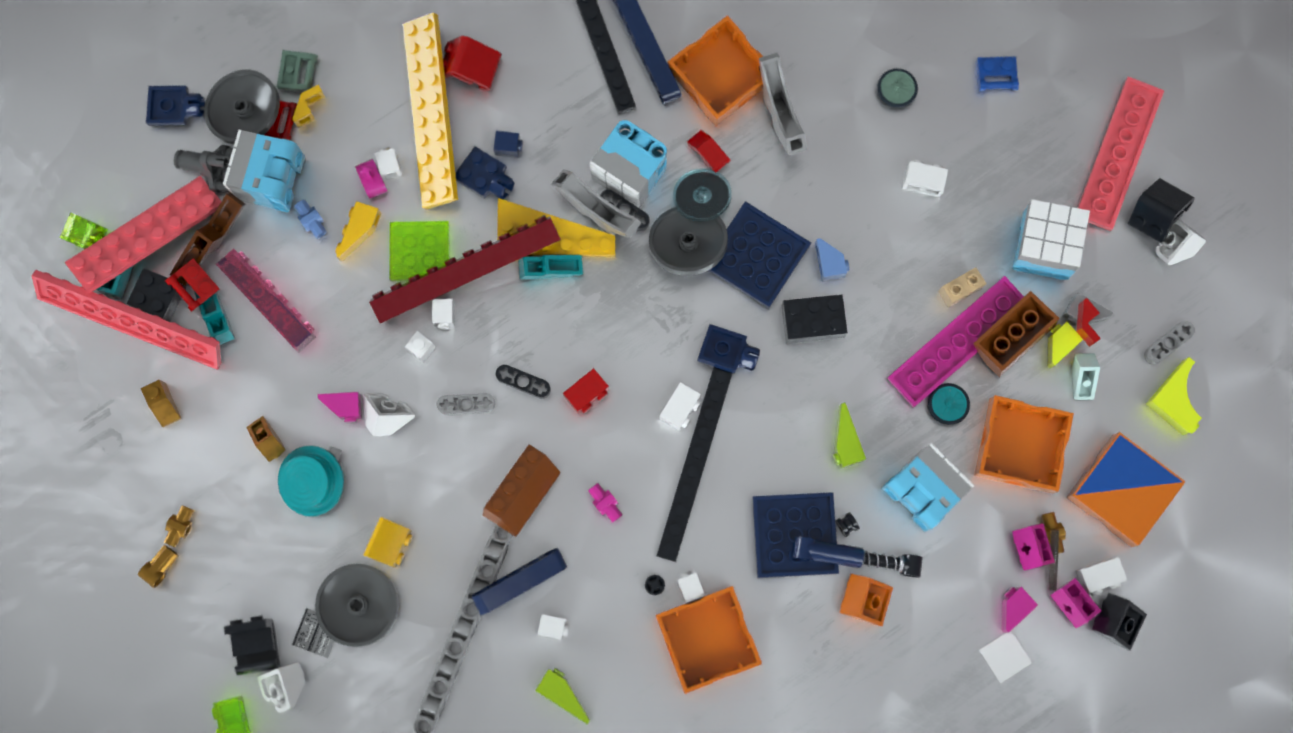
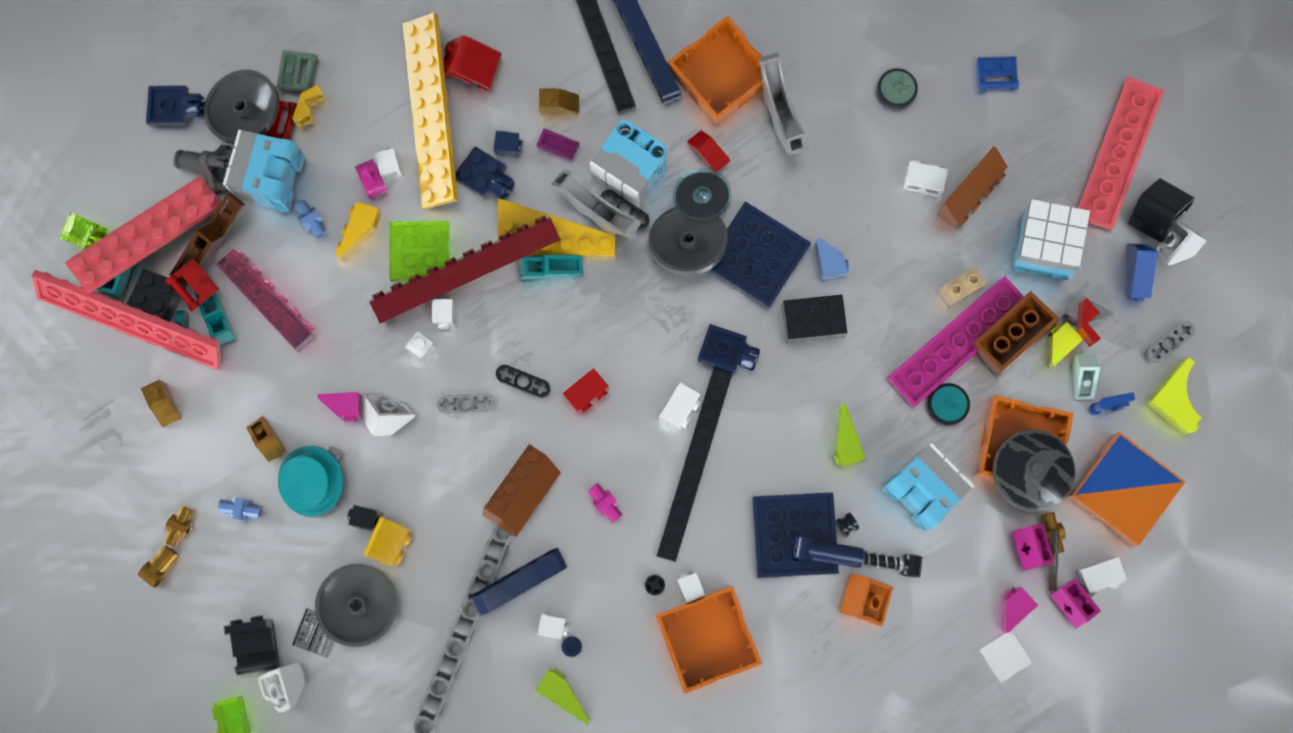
(182, 318): none -> teal tile
(239, 509): none -> medium blue axle
(363, 518): none -> black brick
(557, 101): none -> pearl gold slope
(557, 144): none -> magenta tile
(571, 646): none -> dark blue tile
(973, 188): none -> dark orange slope
(1033, 470): none -> dish
(1114, 402): none -> blue plate
(1119, 621): black slope -> none
(1140, 271): none -> blue slope

